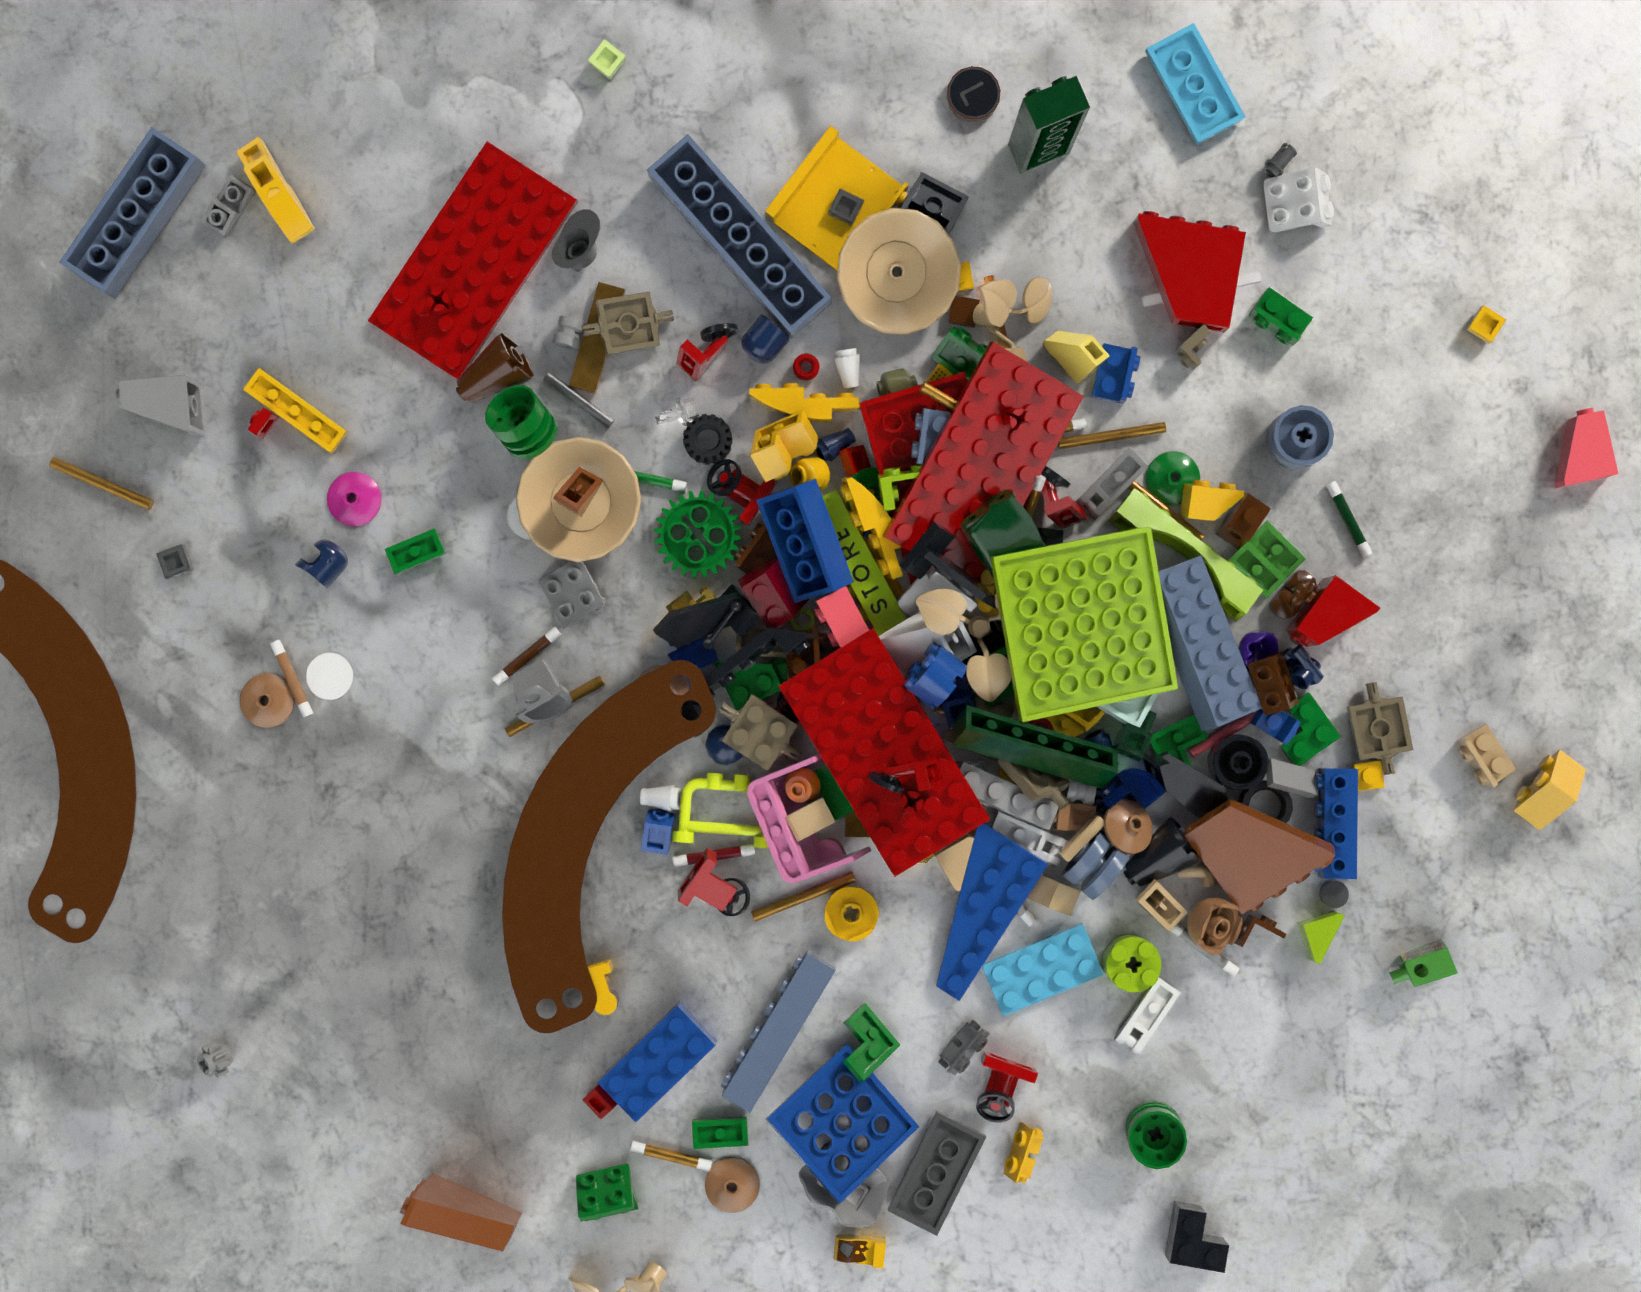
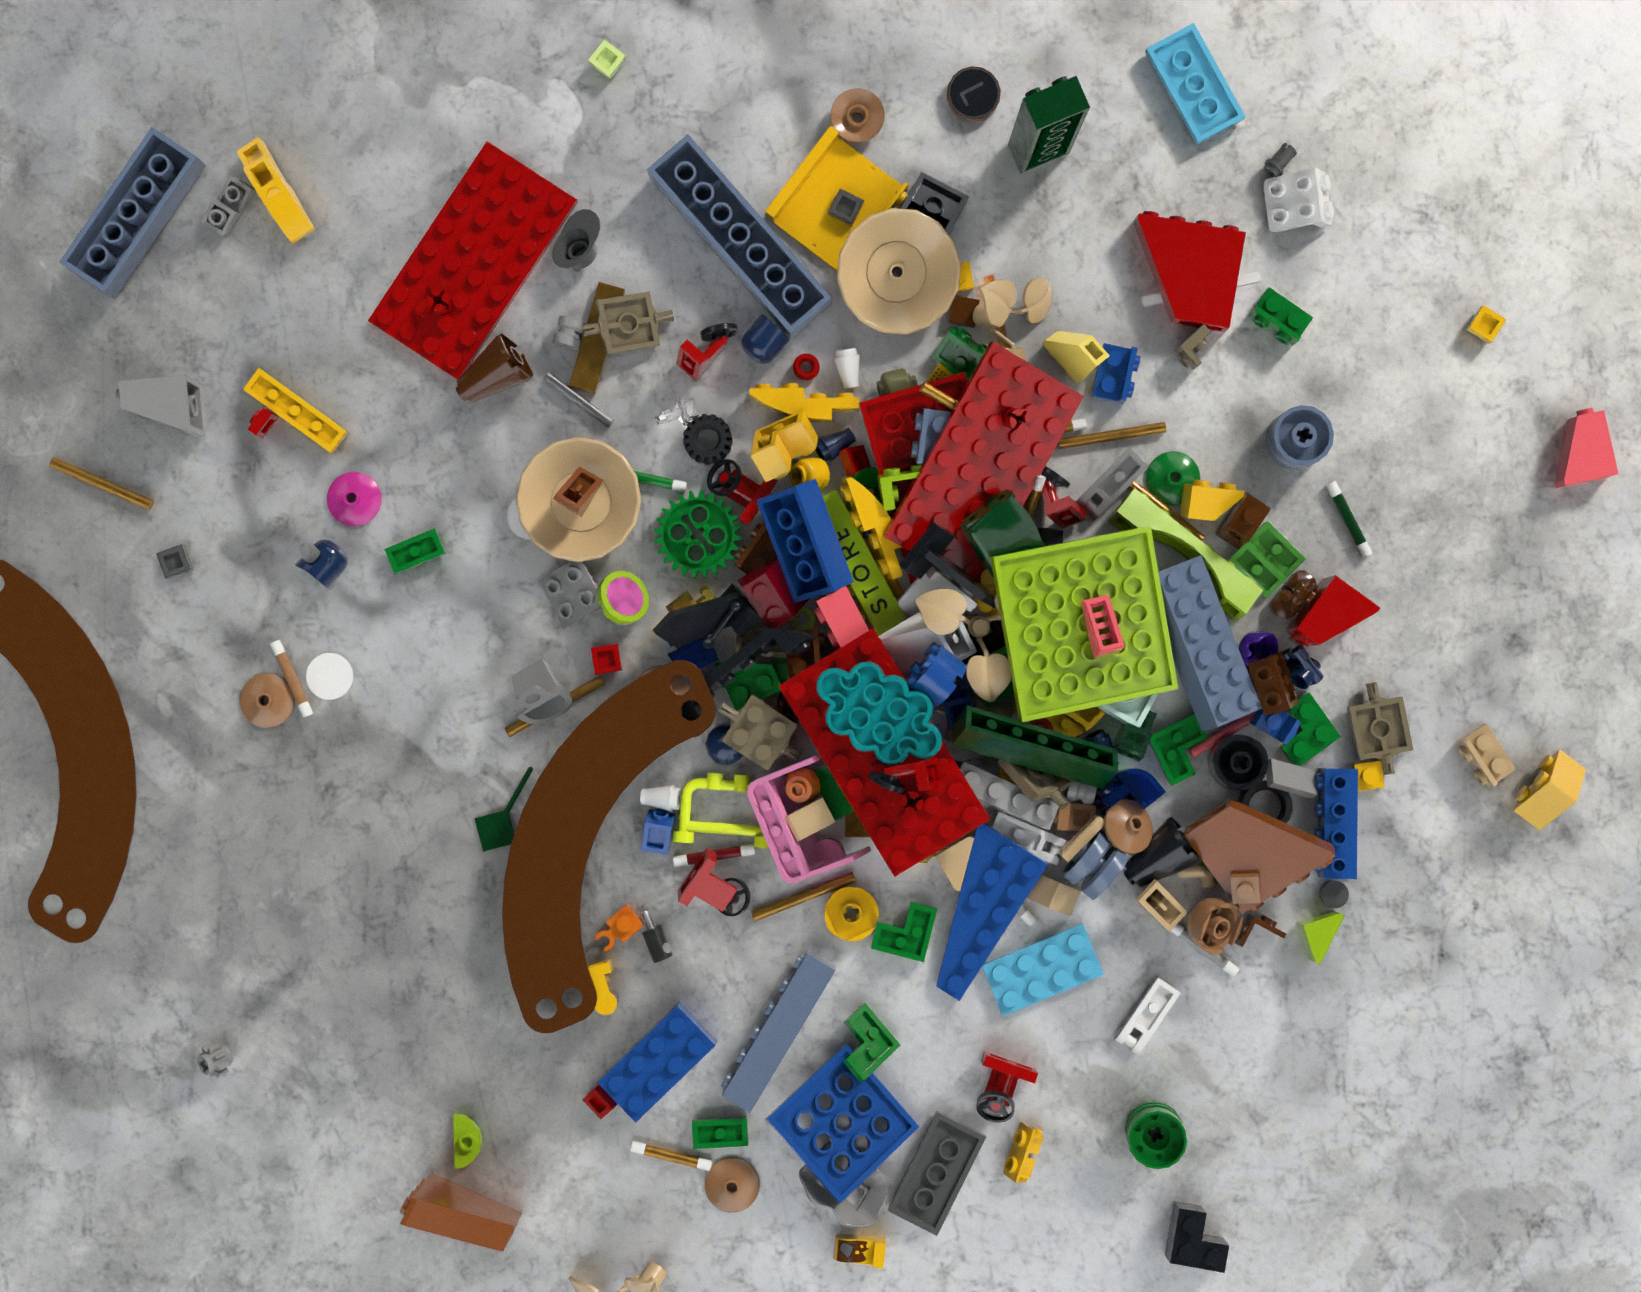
(466, 1140): none -> lime plate
(496, 828): none -> dark green piece
(521, 422): green wheel -> none
(526, 656): reddish brown bar -> none
(605, 1193): green bracket -> none
(606, 659): none -> red plate
(621, 925): none -> orange plate
(623, 597): none -> tile
(655, 939): none -> pearl dark grey piece
(857, 102): none -> medium nougat dish
(879, 713): none -> teal plate
(907, 941): none -> green plate
(959, 1057): dark grey hinge -> none
(1111, 623): none -> coral slope
(1143, 974): lime brick -> none
(1184, 783): black piece -> none
(1245, 888): none -> medium nougat plate
(1435, 960): bright green torso -> none

